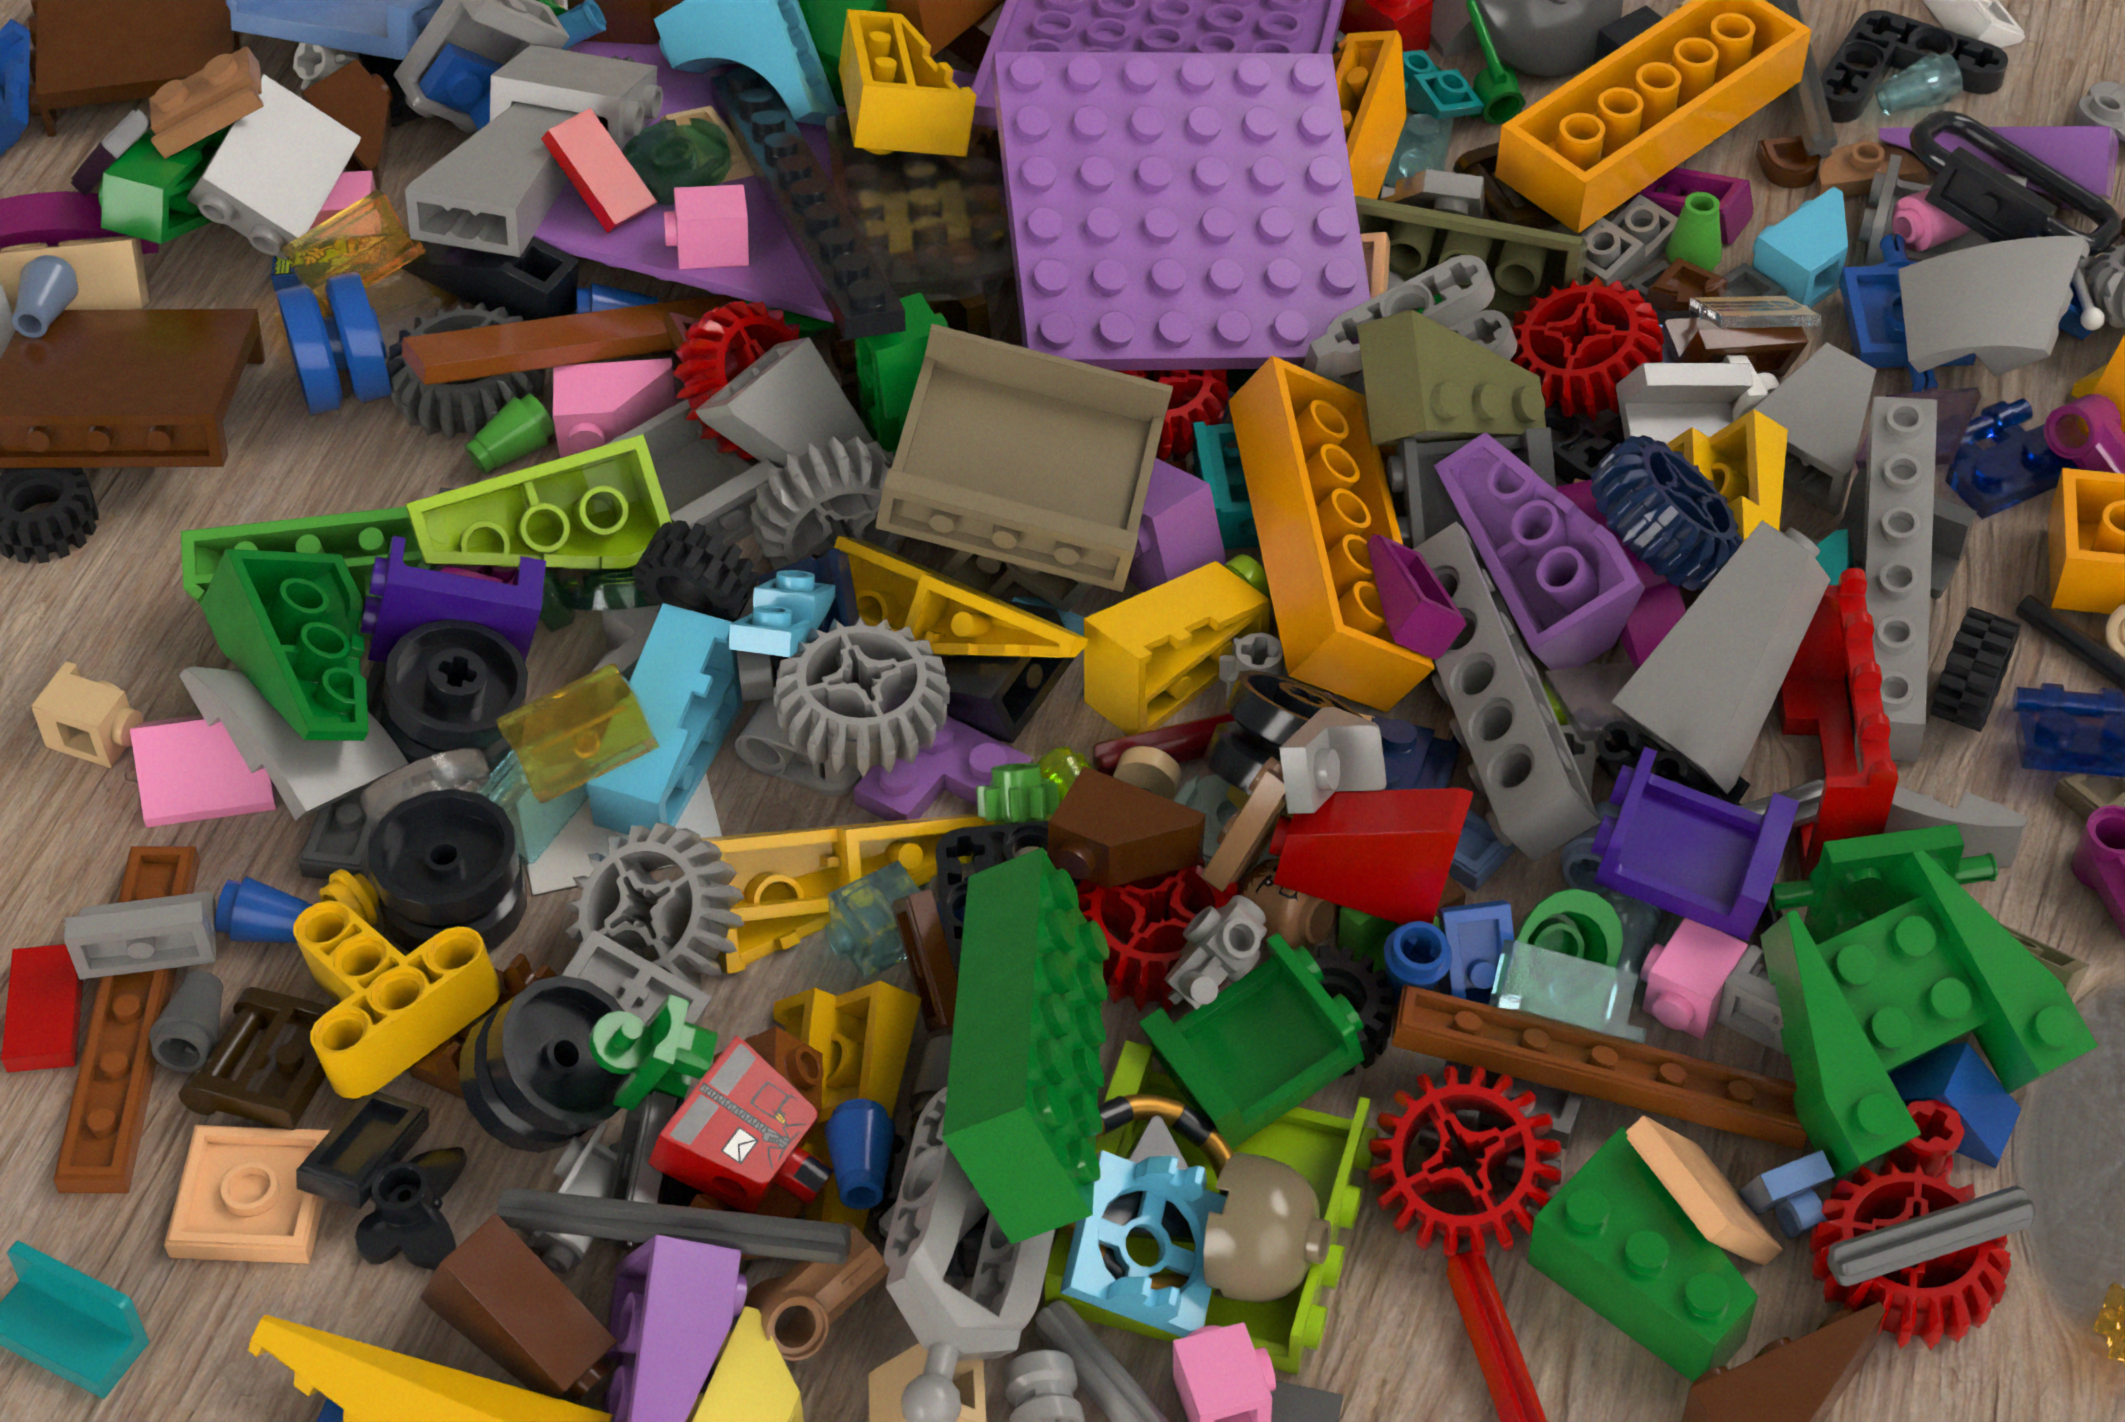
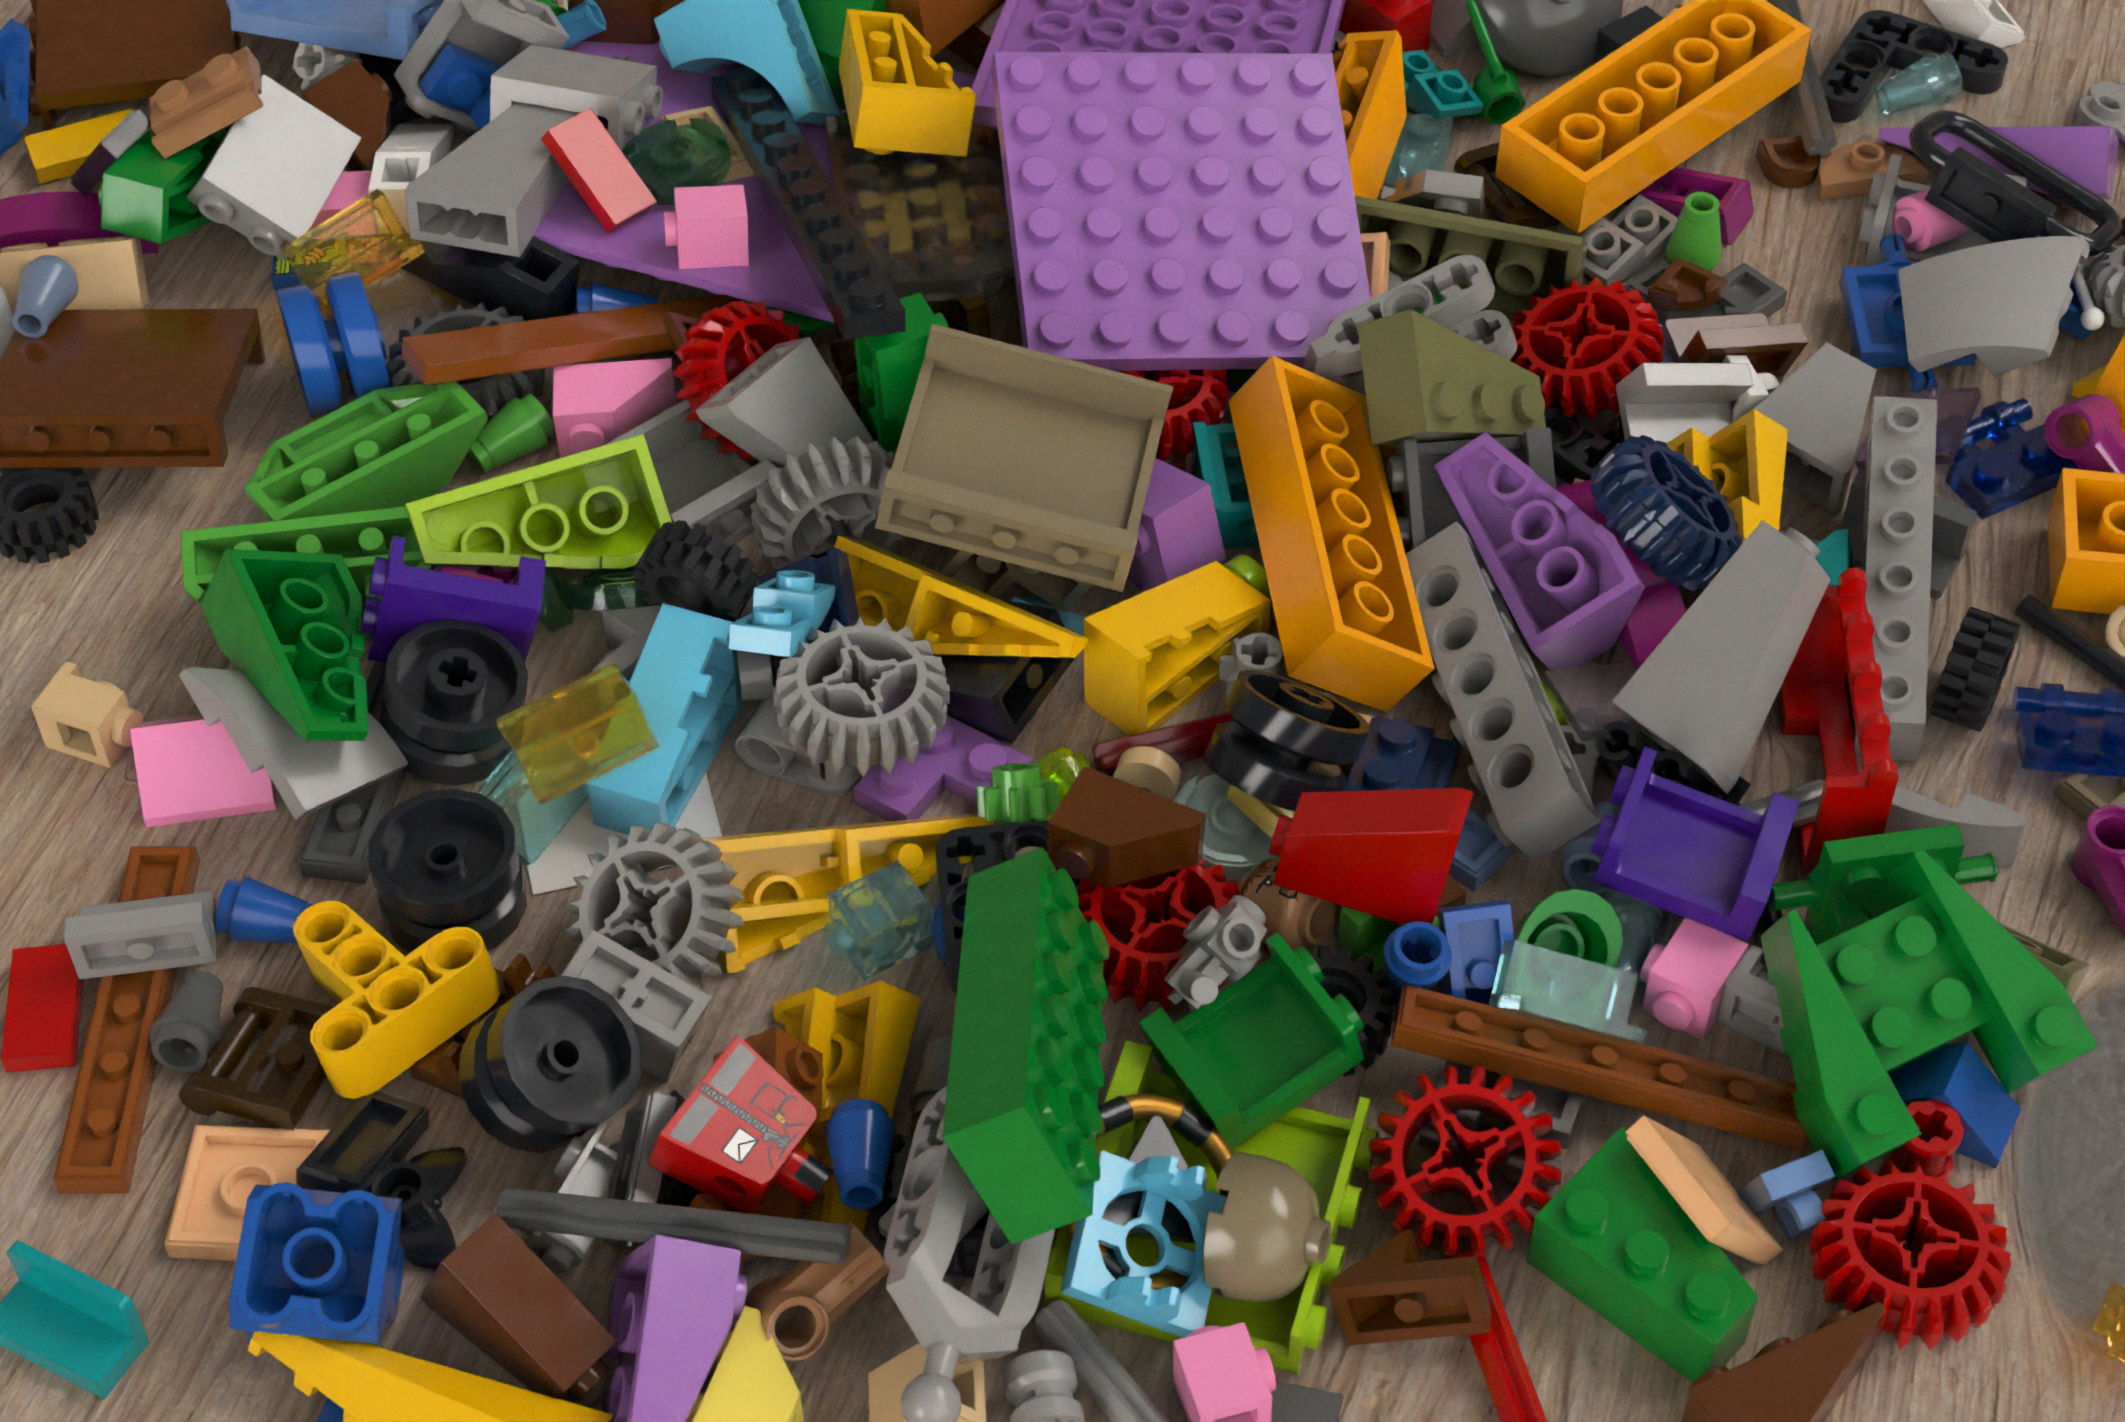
(64, 149): none -> yellow tile
(318, 1264): none -> blue piece
(354, 892): yellow plate -> none
(369, 453): none -> bright green wedge
(404, 157): none -> white slope
(448, 770): clear tile -> none
(656, 1053): green hips -> none
(927, 958): reddish brown tile -> none
(1249, 829): medium nougat plate -> none
(1329, 756): light grey slope -> none
(1402, 1298): none -> reddish brown slope
(1413, 599): magenta slope -> none
(1754, 311): clear piece -> none
(1806, 249): medium azure slope -> none
(1930, 1235): dark grey axle -> none

